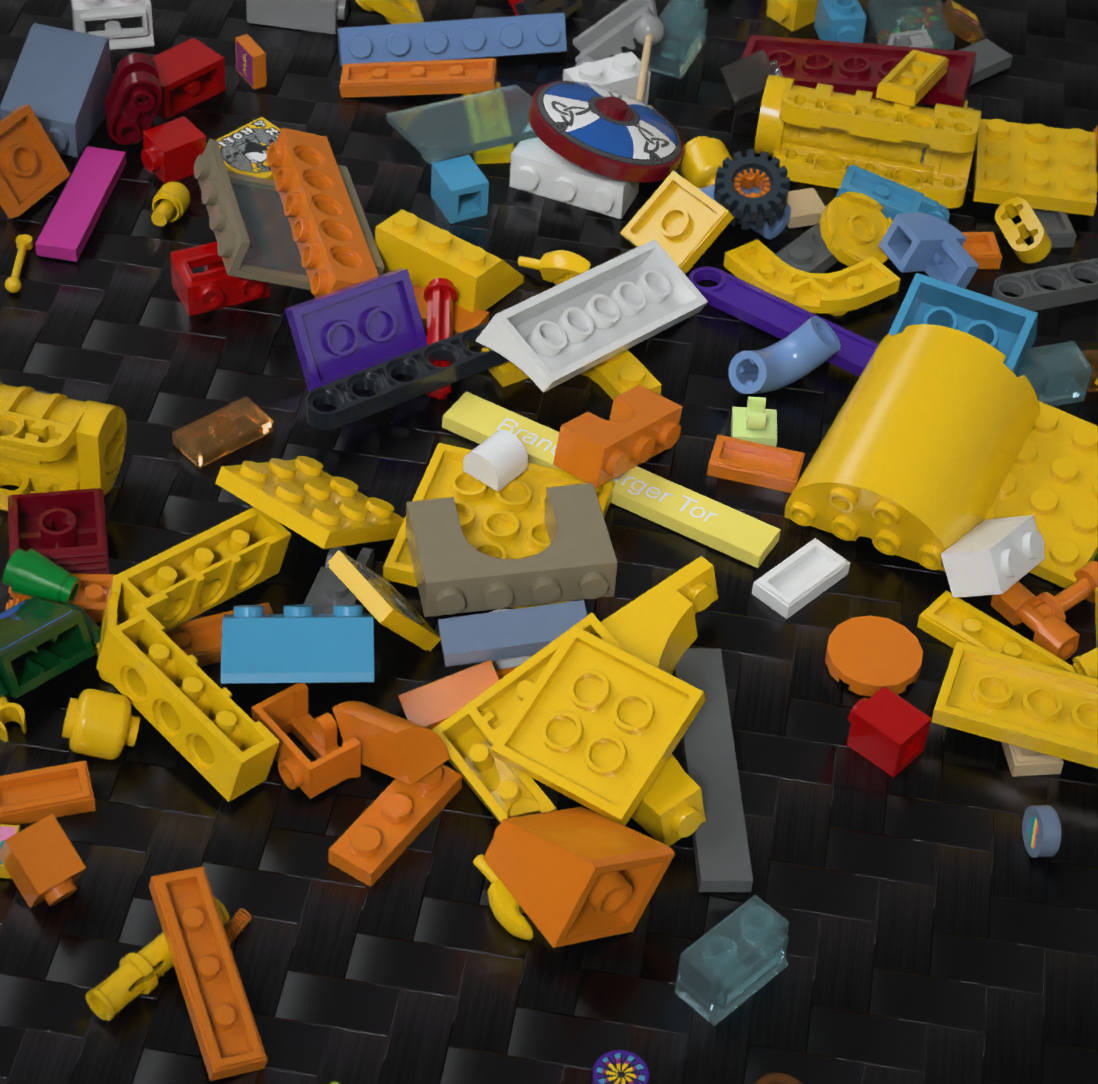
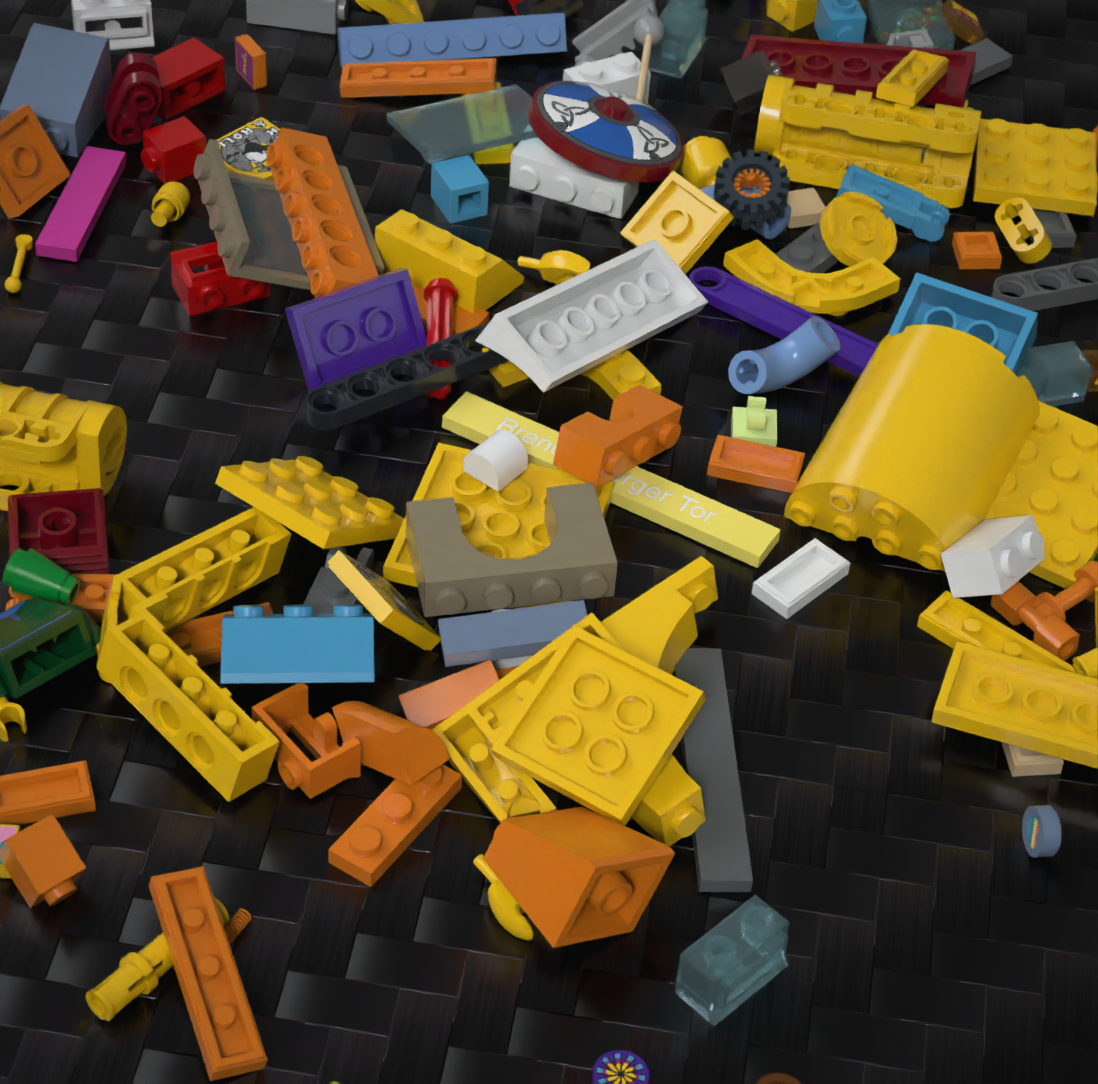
(100, 724): yellow head -> none
(222, 432): clear orange plate -> none
(873, 654): orange tile -> none
(887, 731): red brick -> none
(928, 245): medium blue brick -> none

